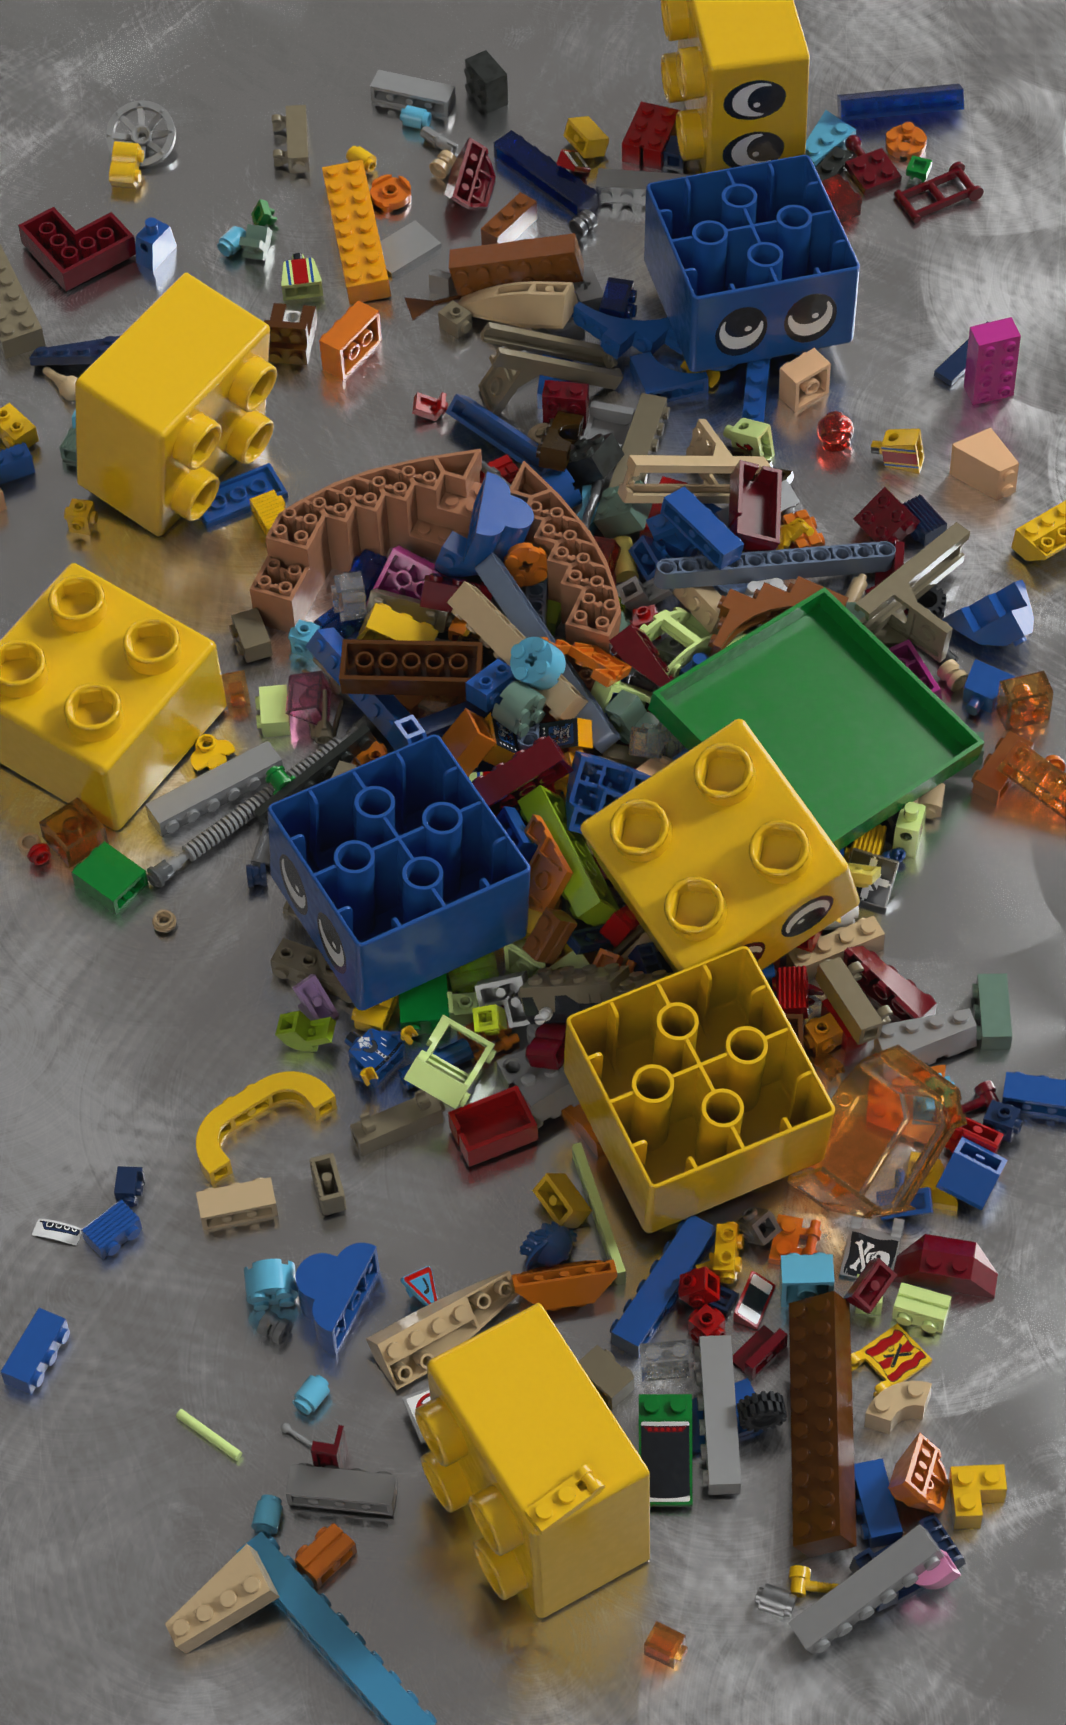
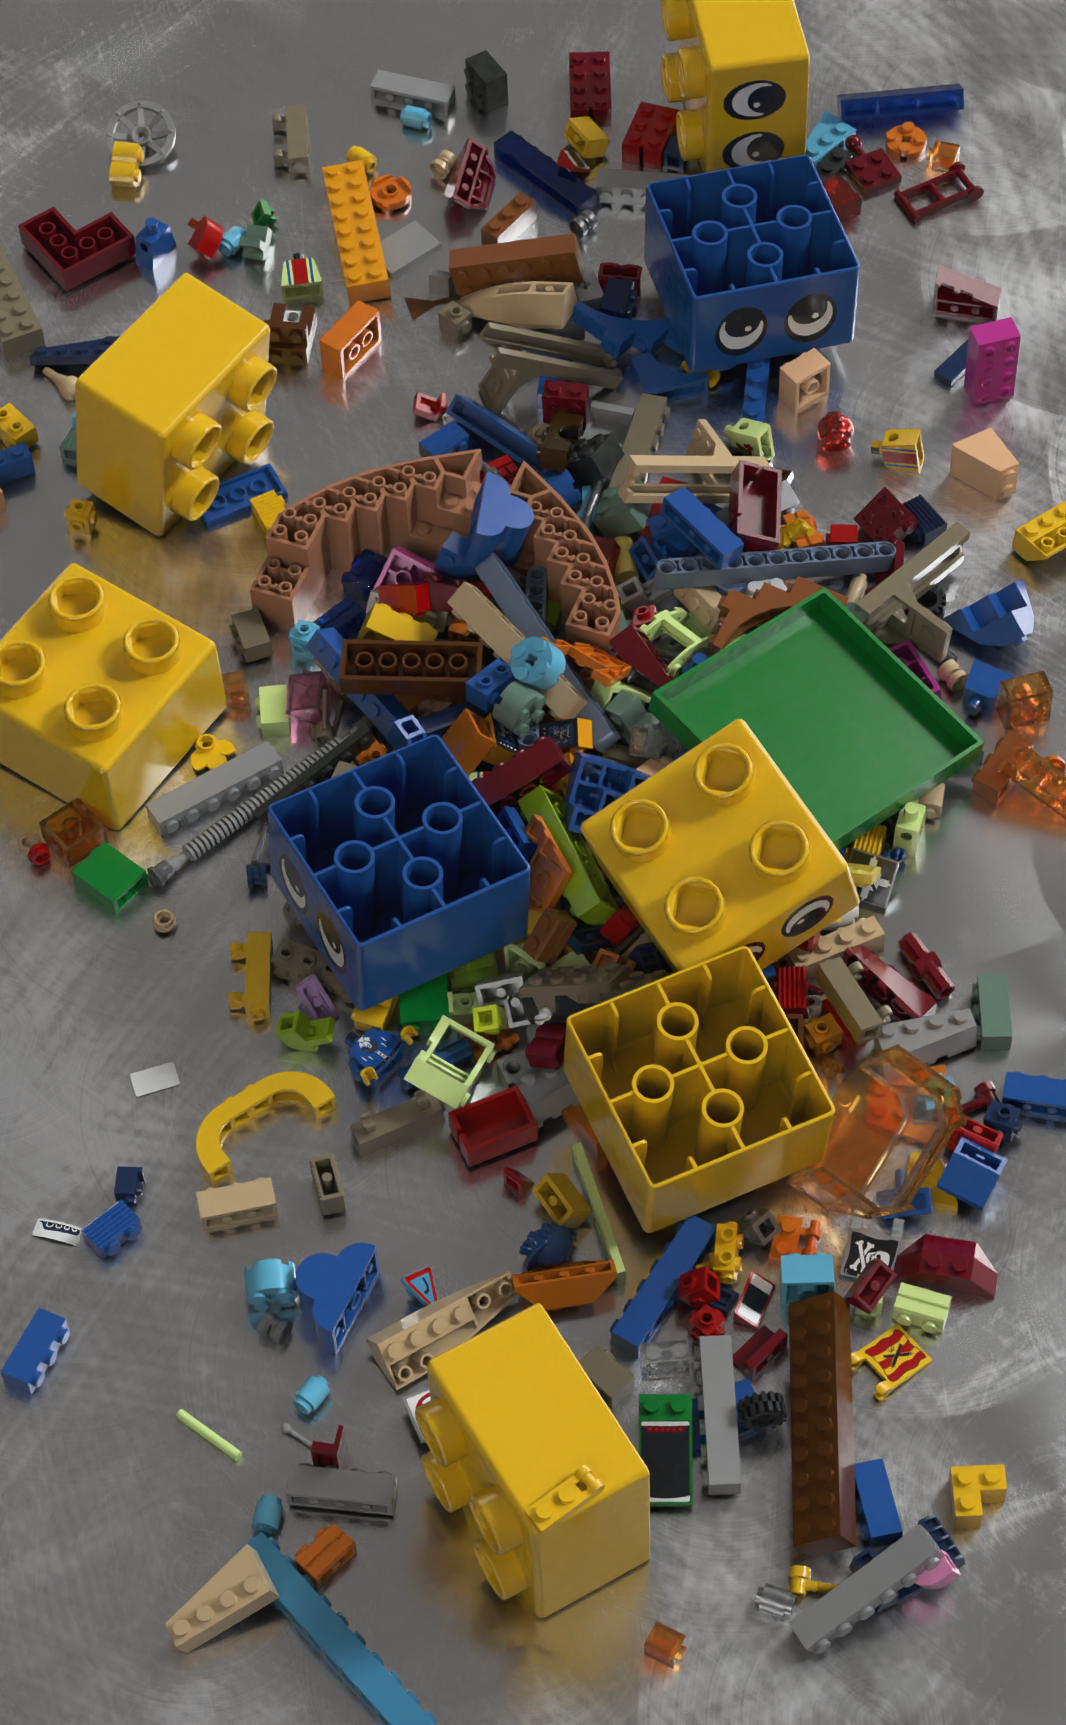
(154, 1079): none -> white sticker
(206, 236): none -> red brick
(258, 975): none -> yellow brick
(278, 778): green brick -> none
(349, 596): clear brick -> none
(406, 598): none -> red brick
(438, 139): light grey axle -> none
(445, 440): none -> blue brick
(517, 1181): none -> red slope
(526, 552): orange plate -> none
(591, 86): none -> dark red piece
(626, 271): none -> dark red brick
(841, 534): none -> red brick
(897, 1404): tan brick -> none
(918, 168): green tile -> none
(920, 1477): orange wedge -> none
(926, 966): none -> dark red piece
(943, 155): none -> clear orange brick
(965, 296): none -> wedge

